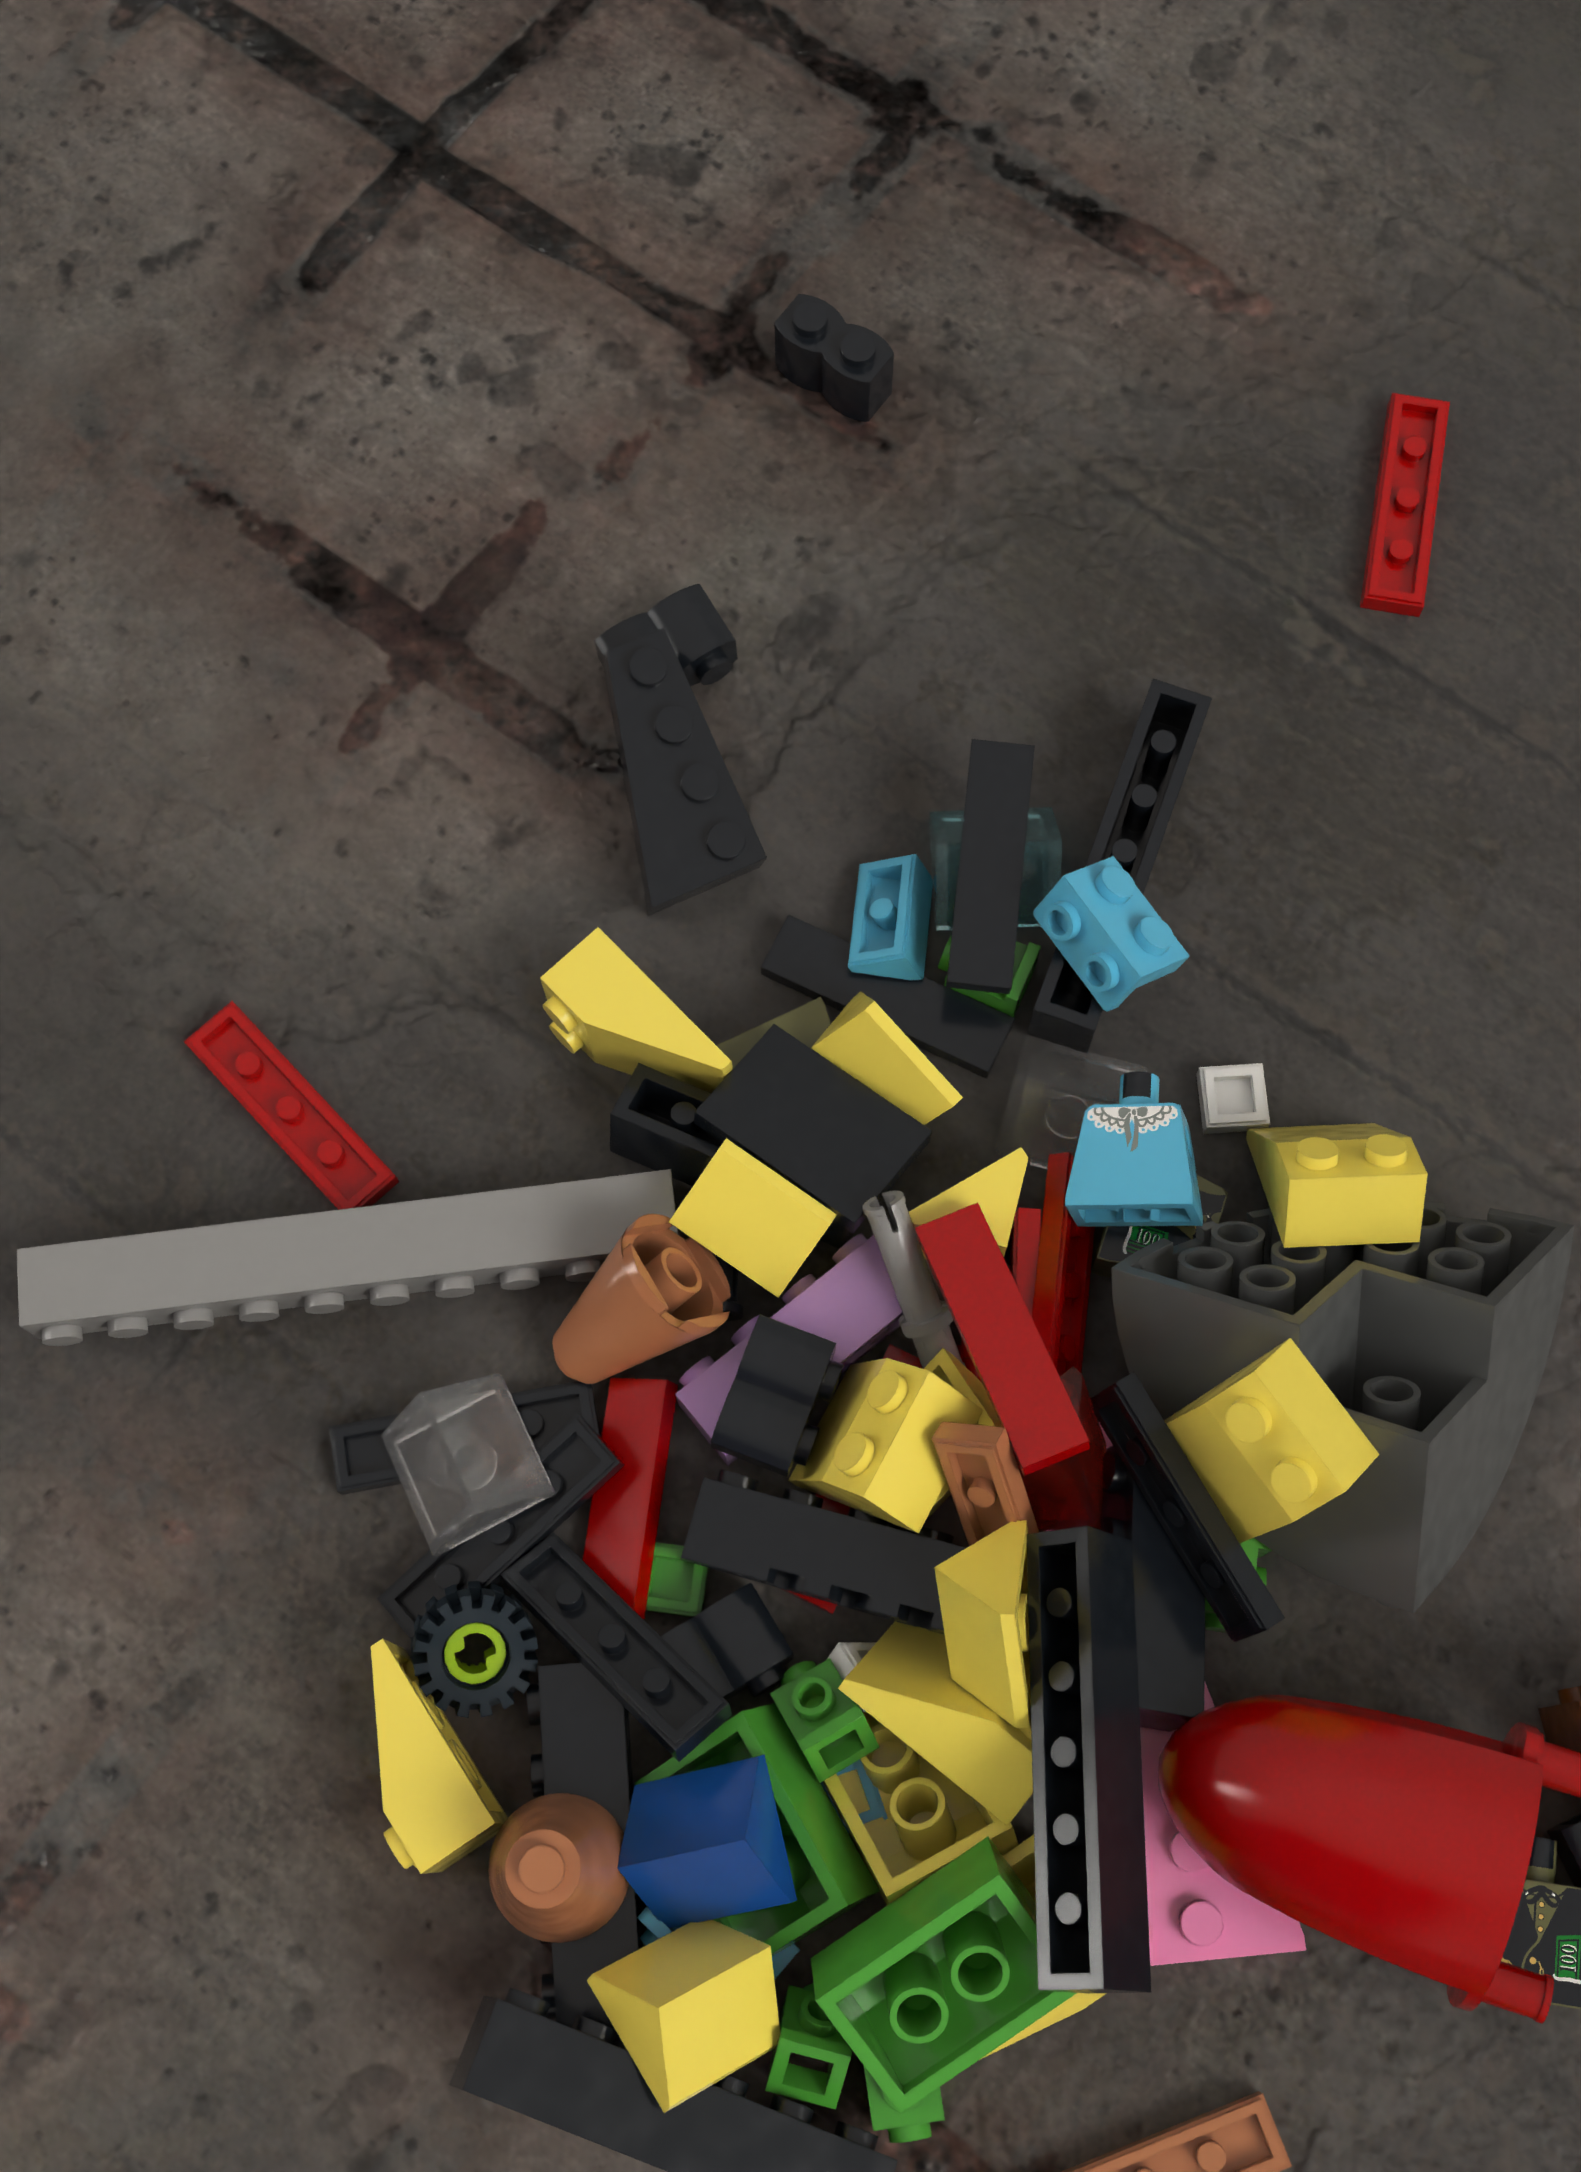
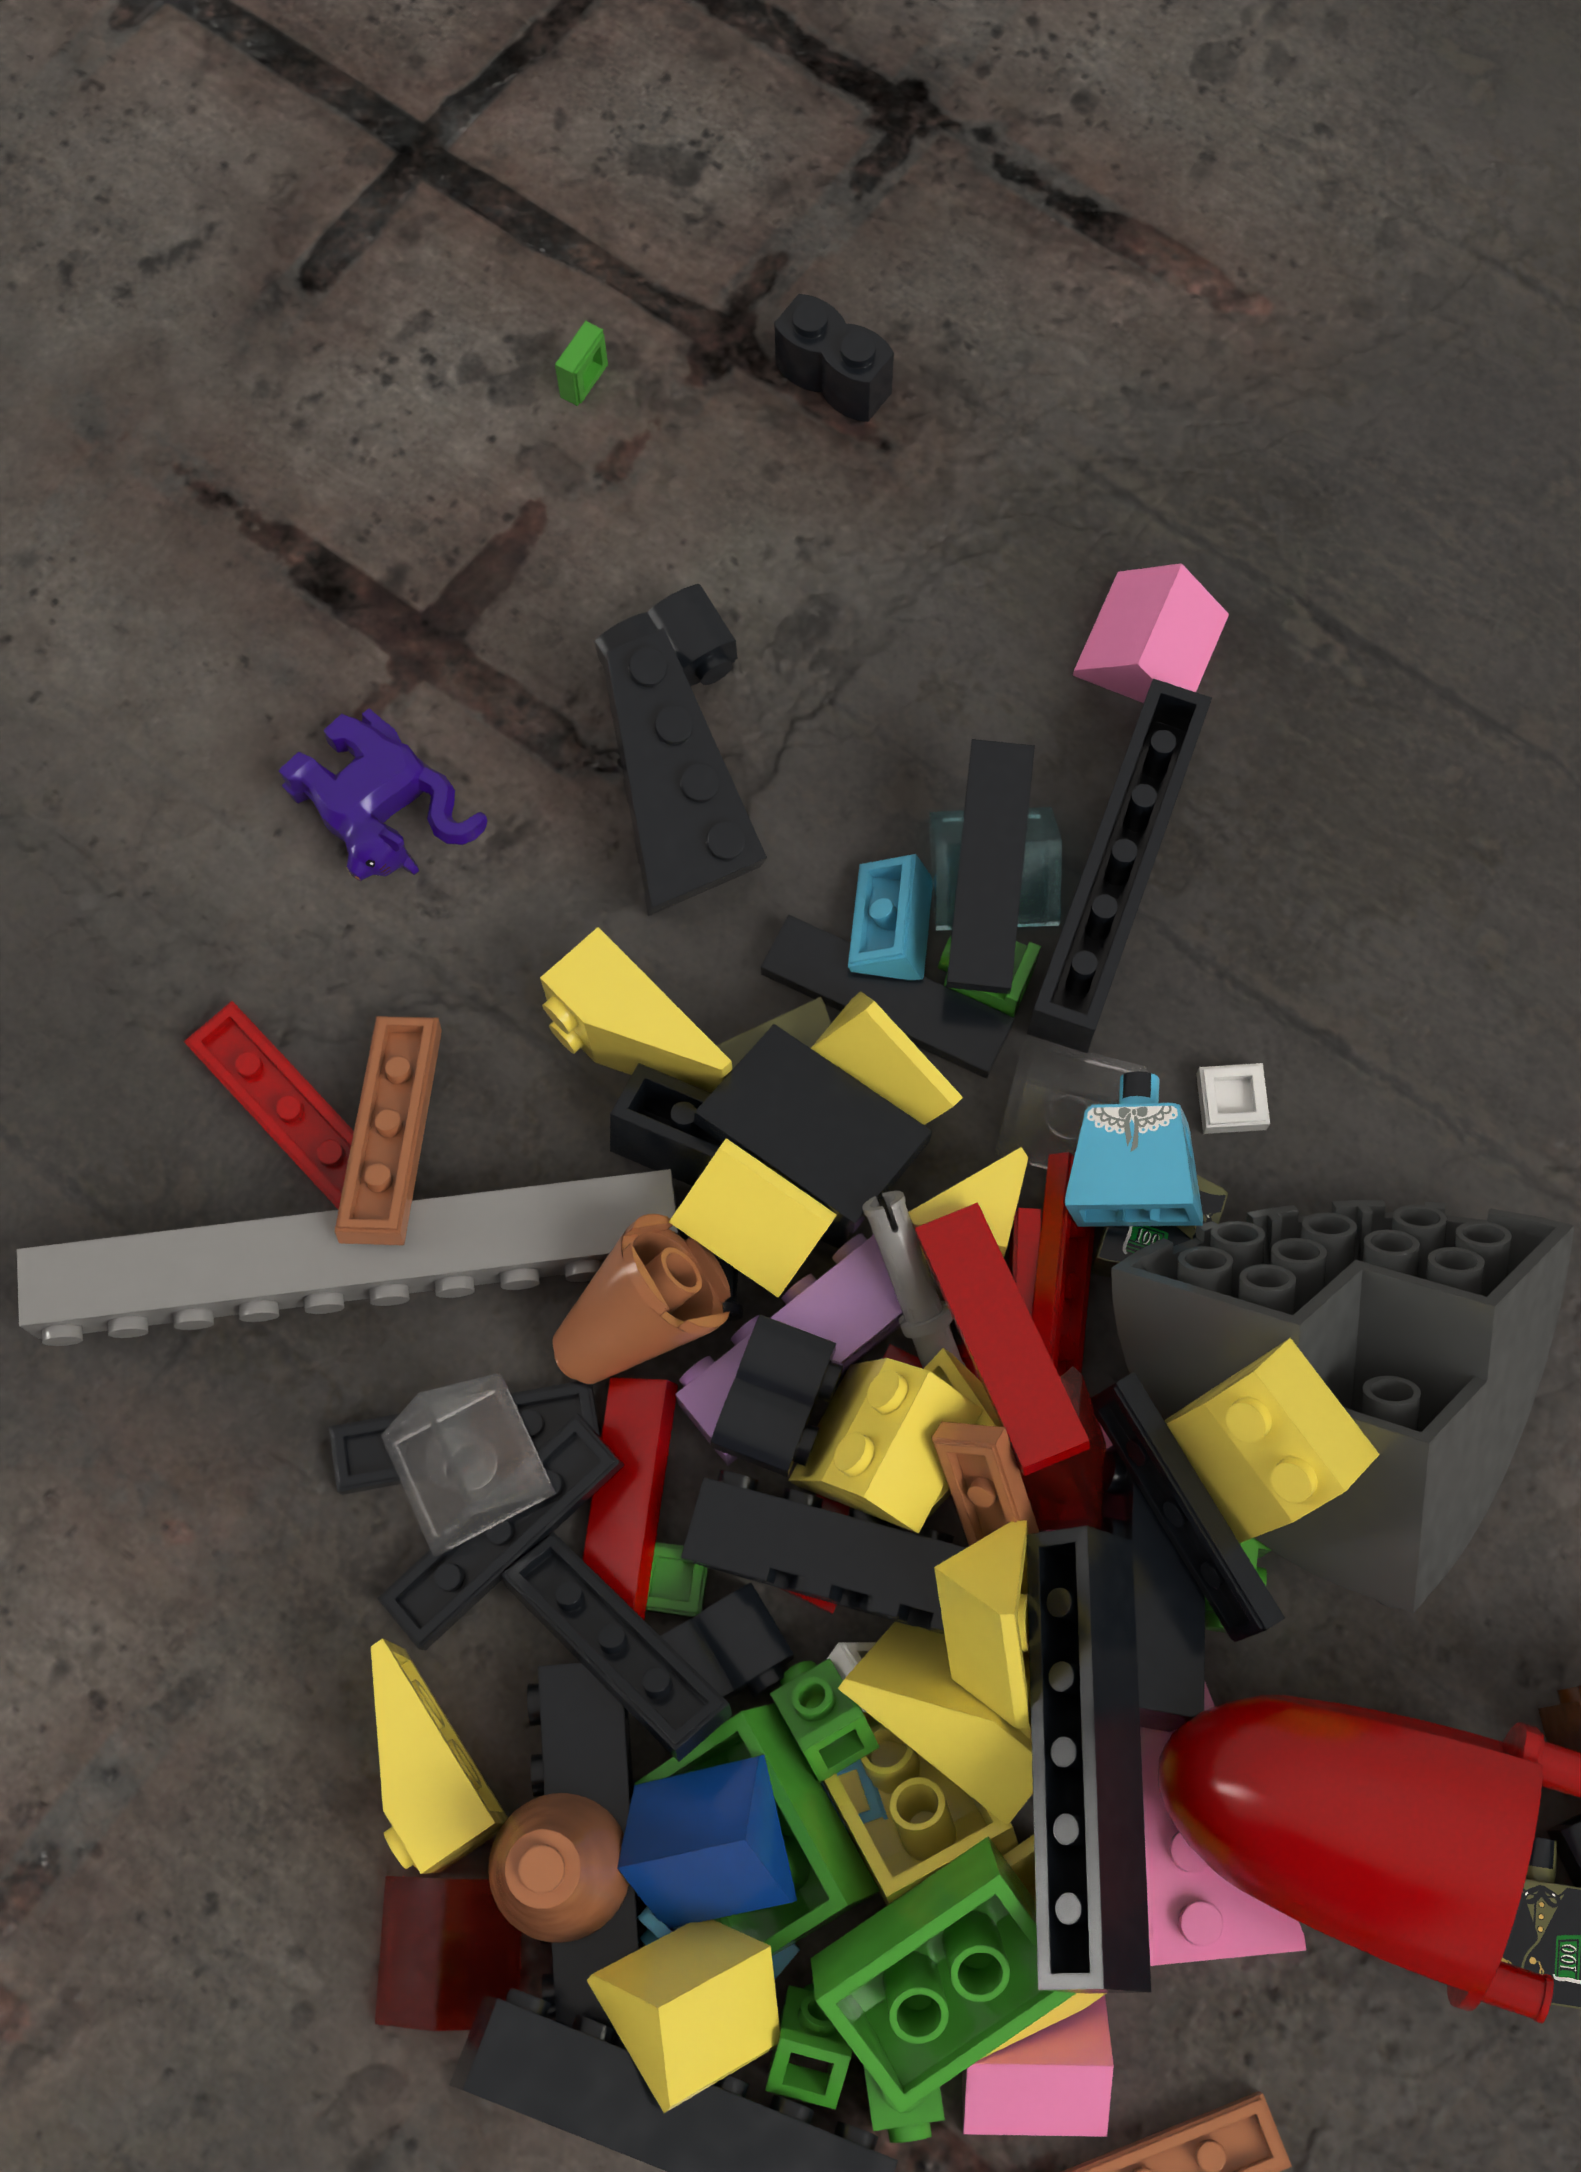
(371, 790): none -> dark purple animal
(389, 1131): none -> nougat tile
(442, 1634): black bush -> none
(442, 1952): none -> clear red slope
(581, 363): none -> bright green tile
(1046, 2082): none -> bright pink slope
(1108, 932): medium azure bracket -> none
(1152, 627): none -> bright pink slope
(1340, 1183): light yellow slope -> none
(1405, 505): red tile -> none

